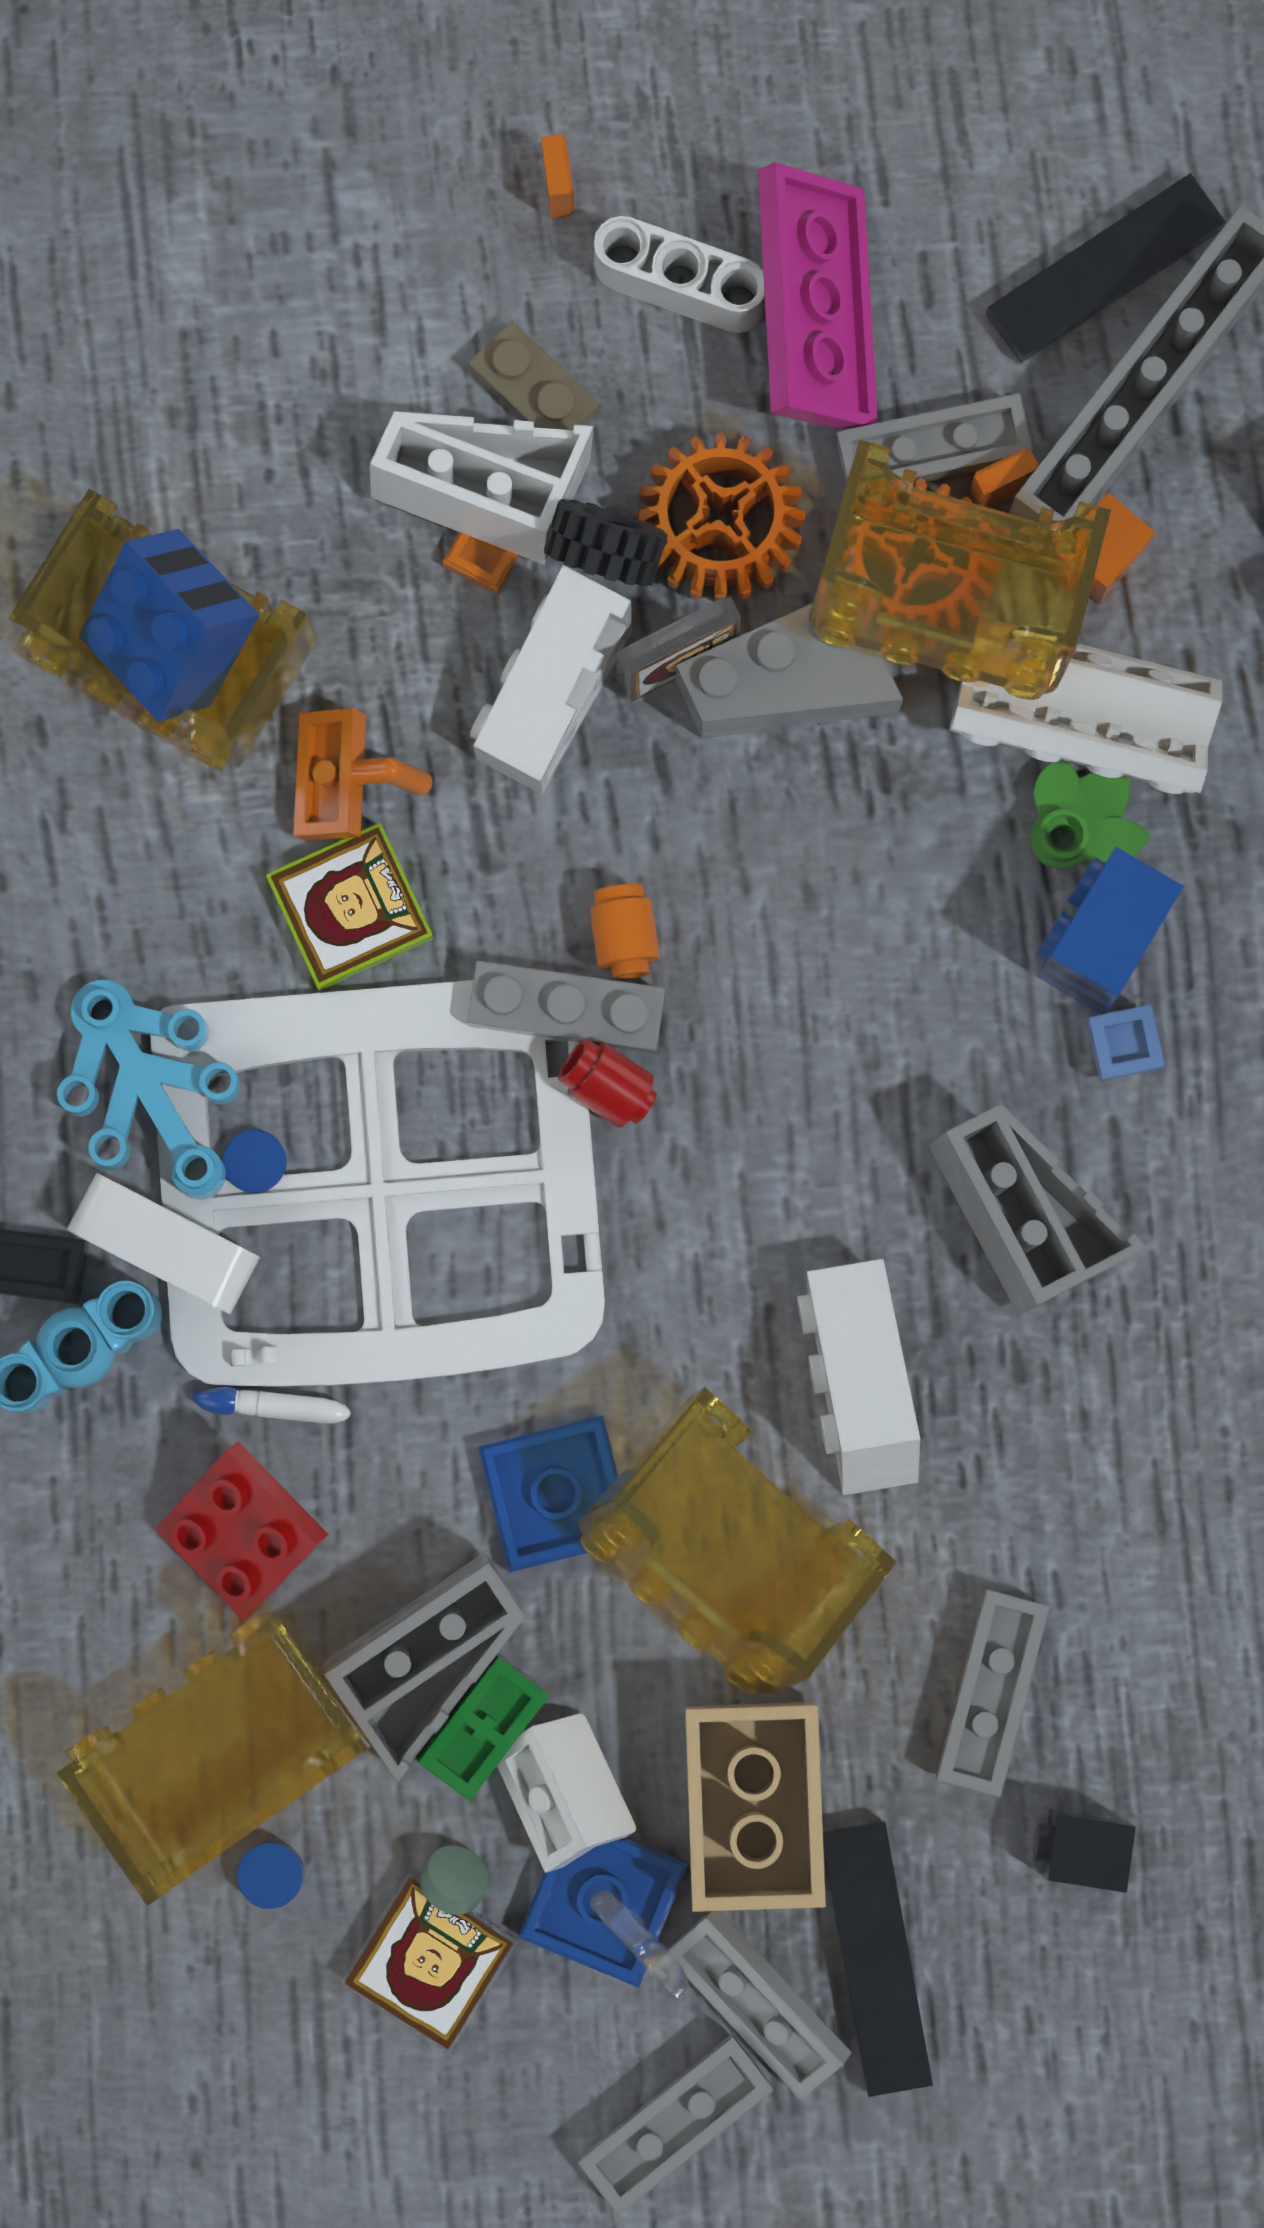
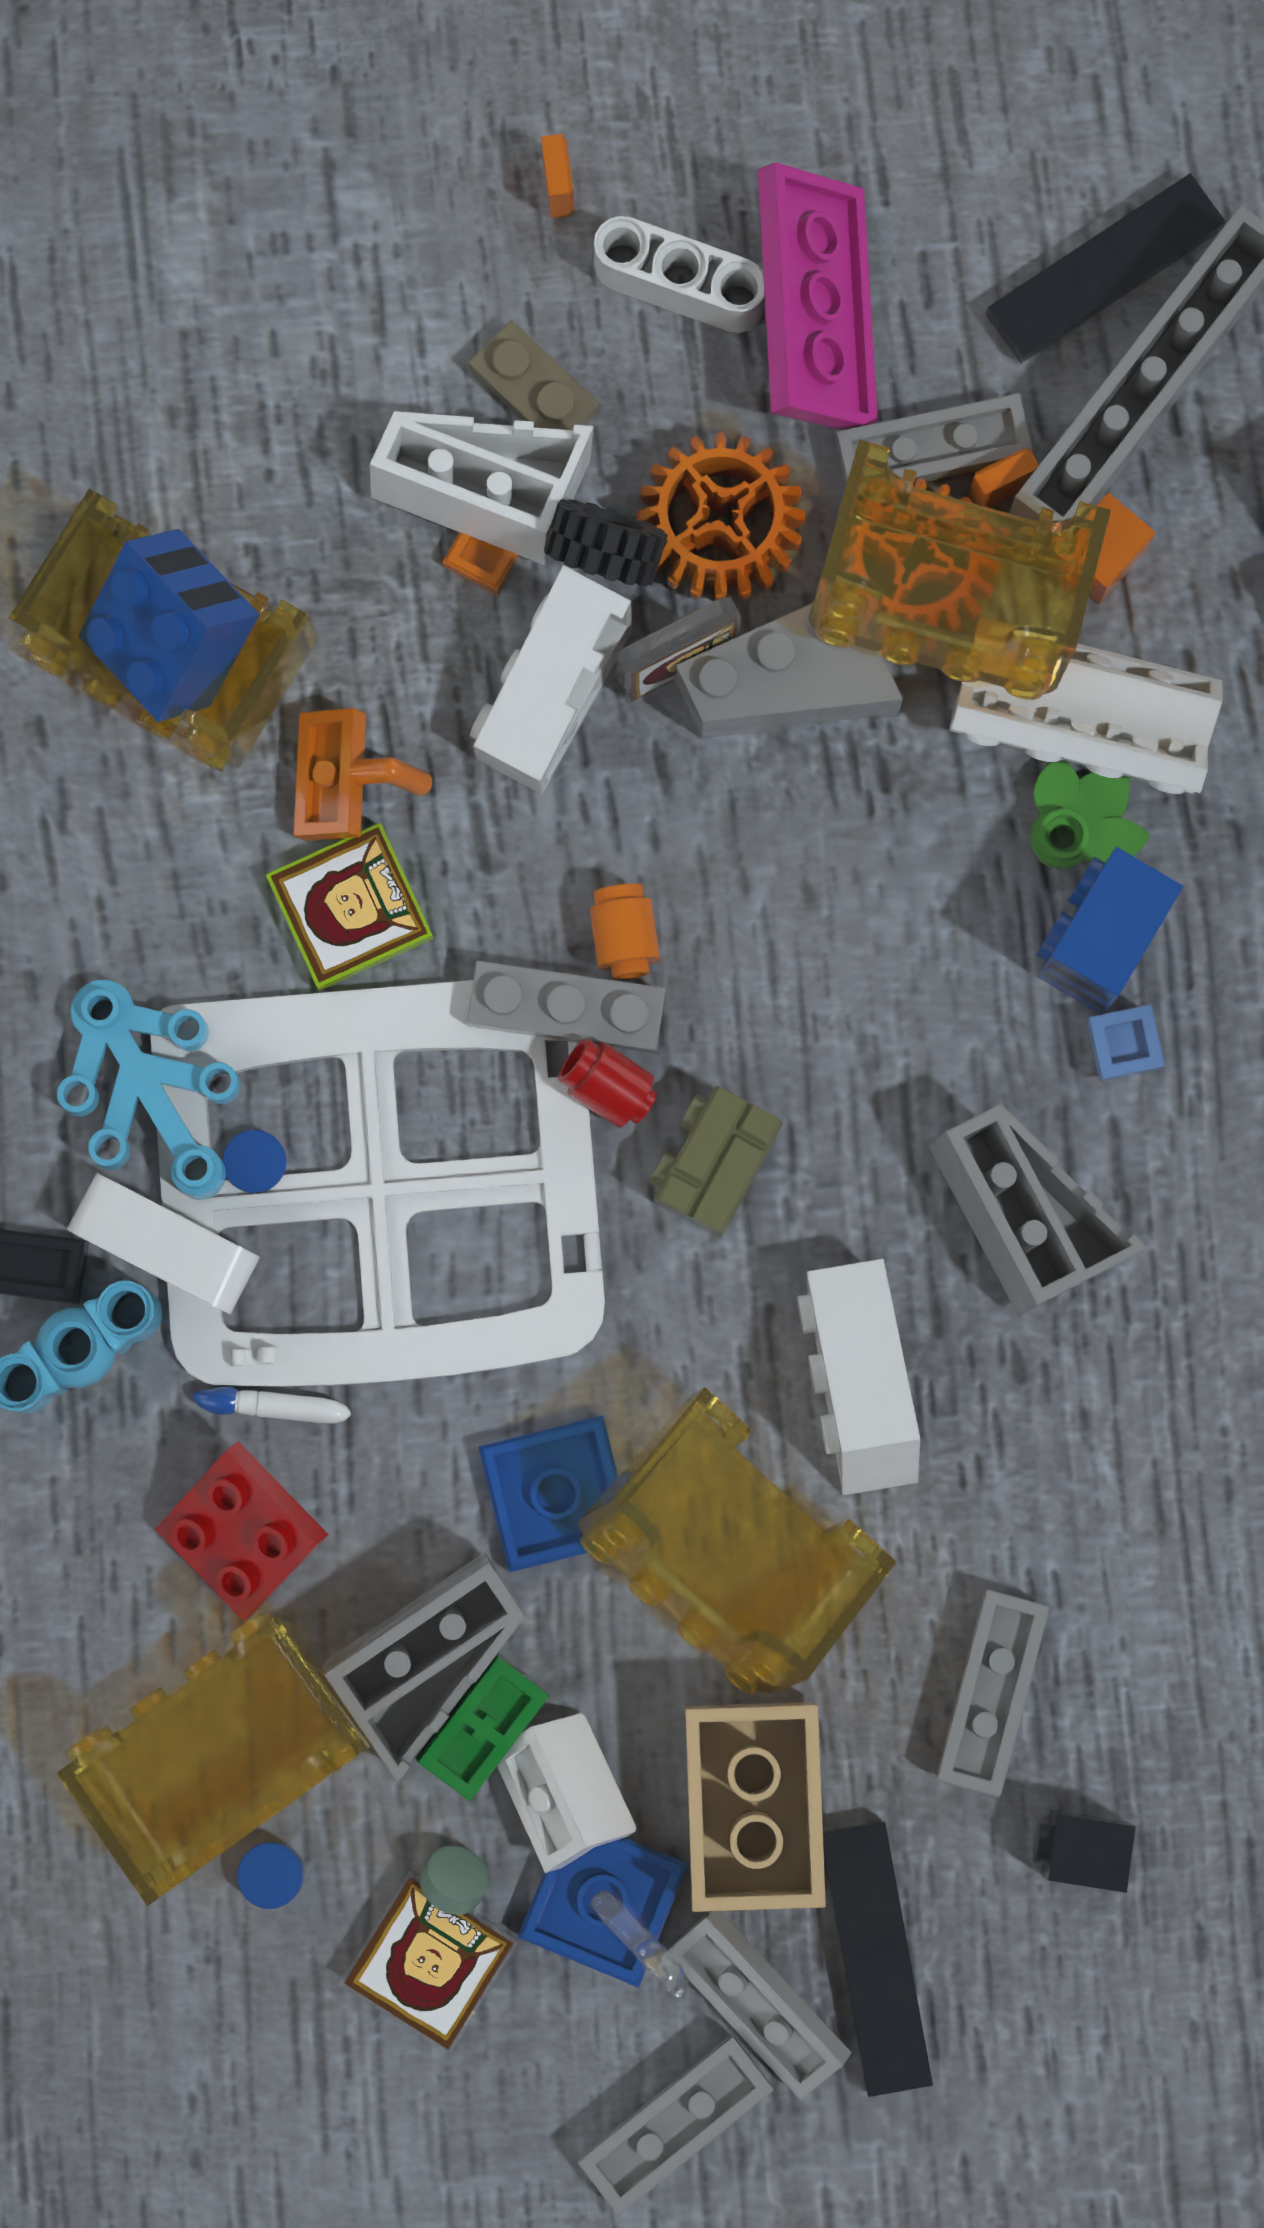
(716, 1161): none -> olive brick

